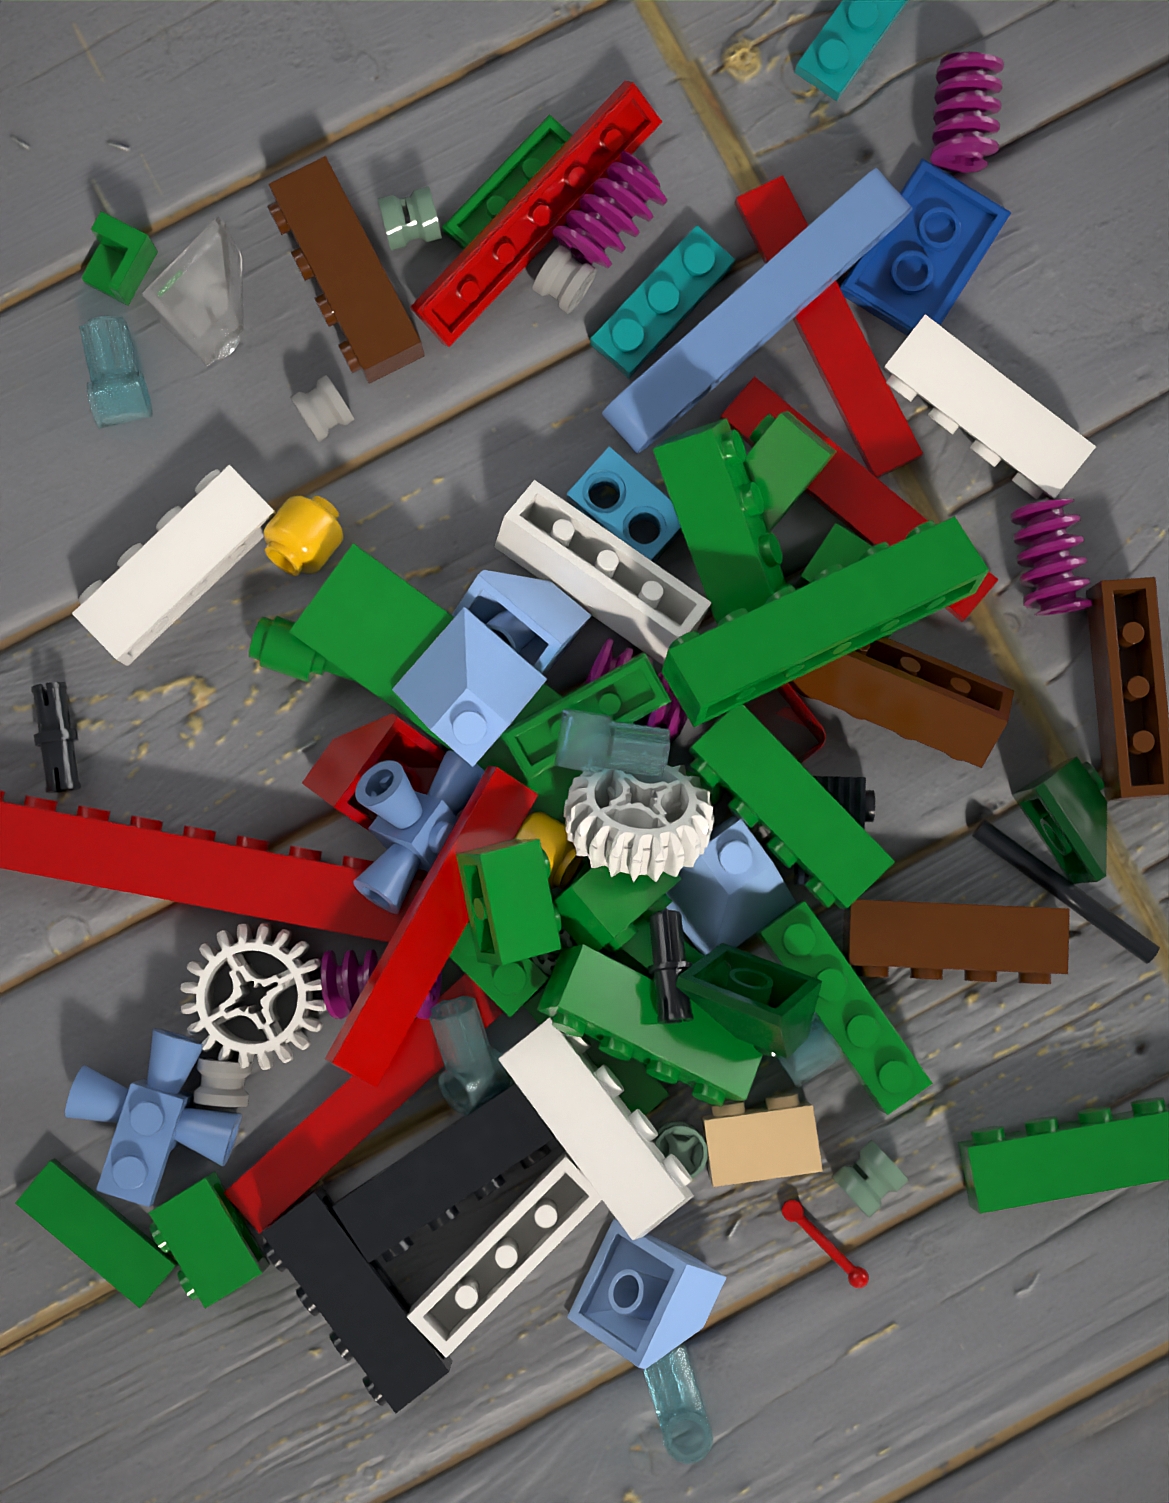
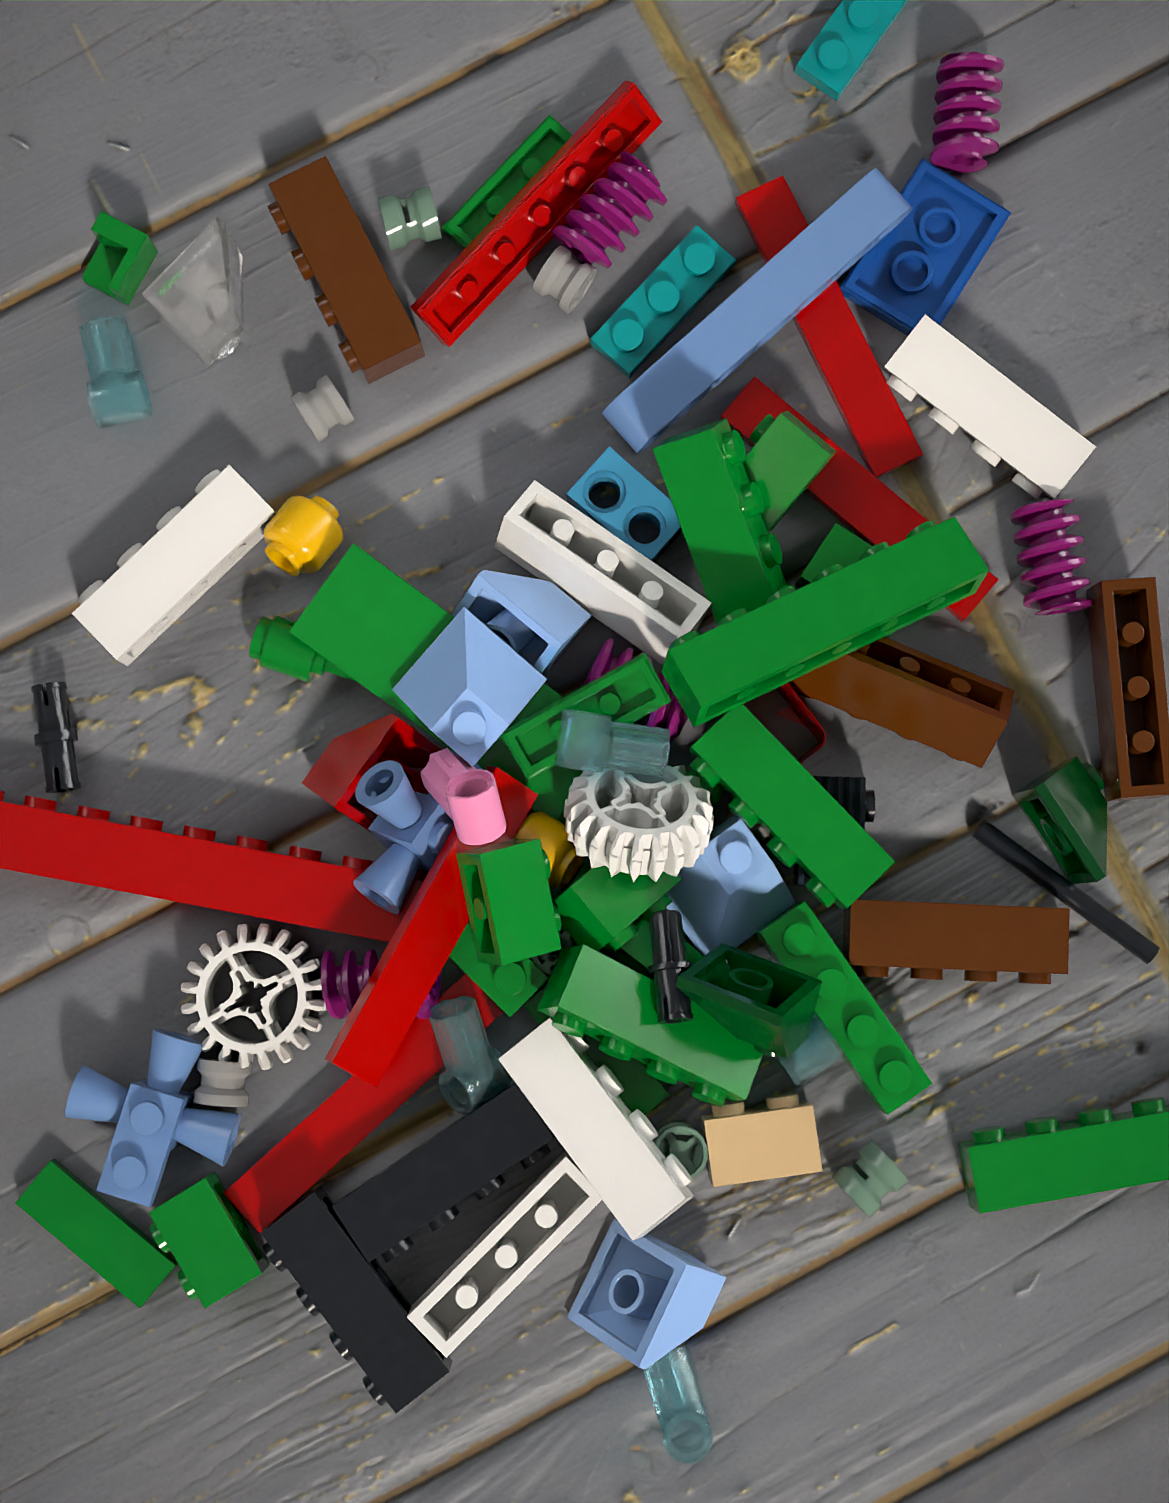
(466, 796): none -> bright pink piece
(793, 1212): red hinge -> none

